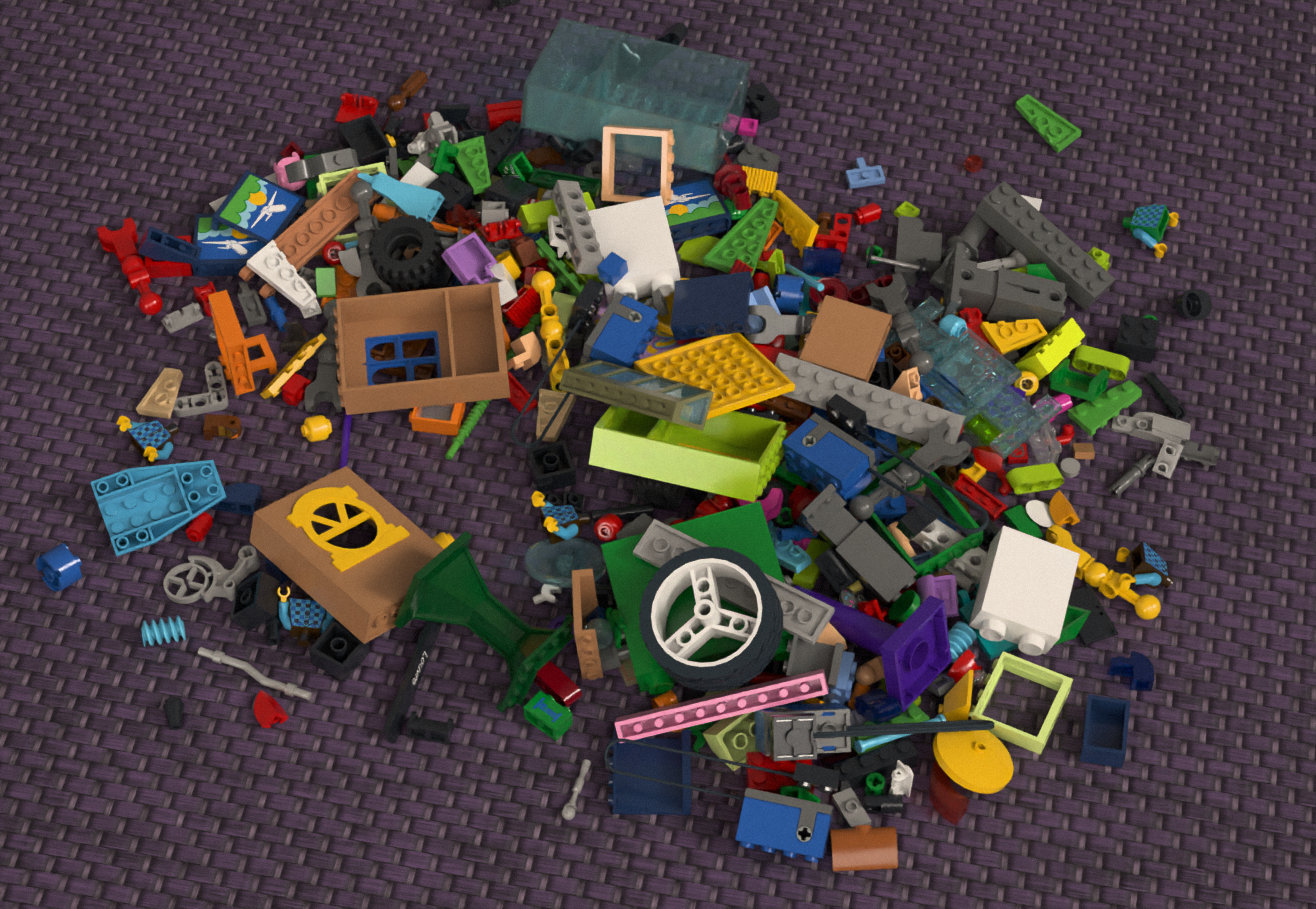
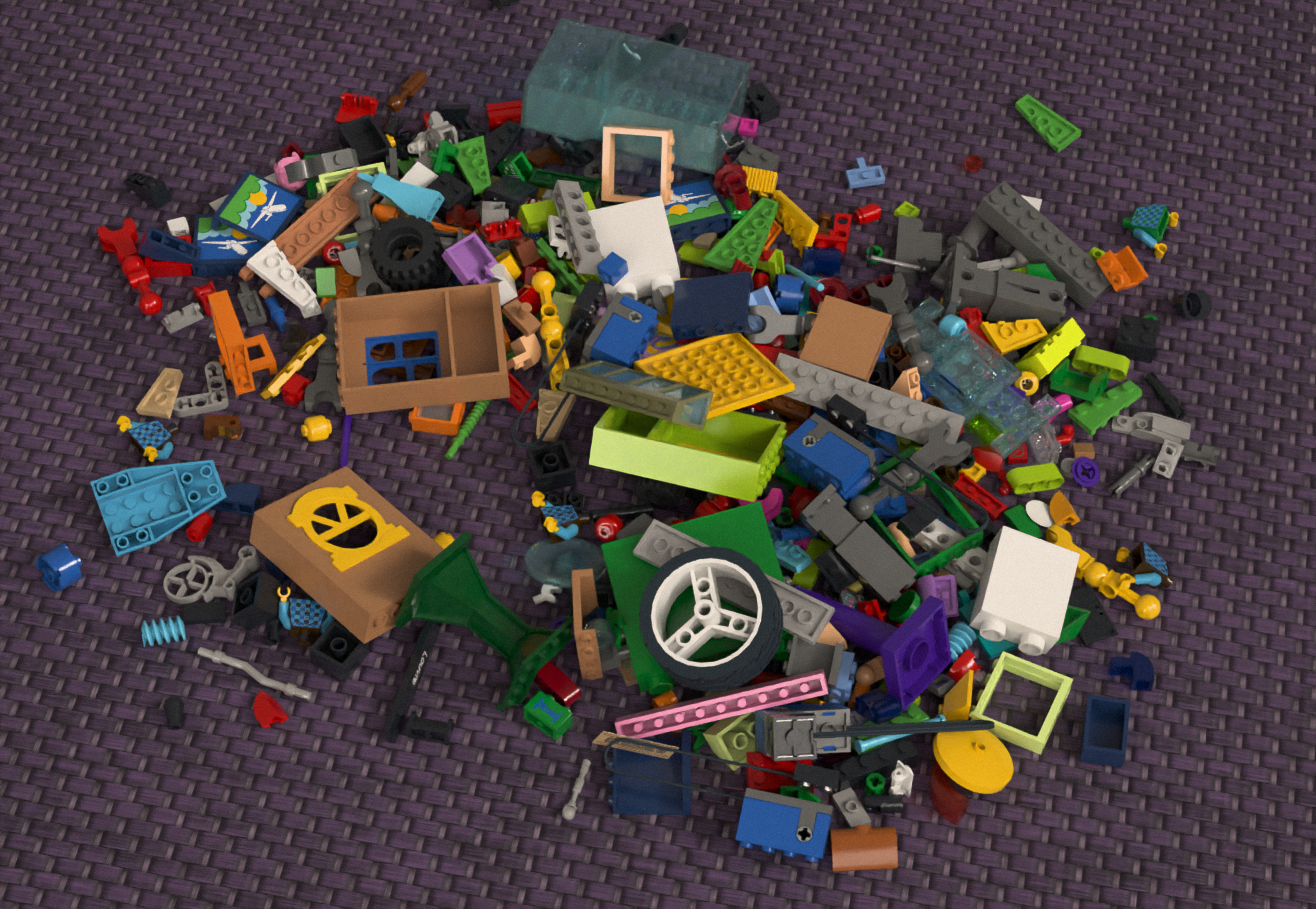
(149, 189): none -> black slope
(178, 227): none -> white slope
(204, 613): none -> black tile
(521, 317): none -> medium nougat tile
(606, 737): none -> tan sticker
(705, 241): none -> dark tan tile
(1082, 464): none -> dark purple gear
(1123, 268): none -> orange panel

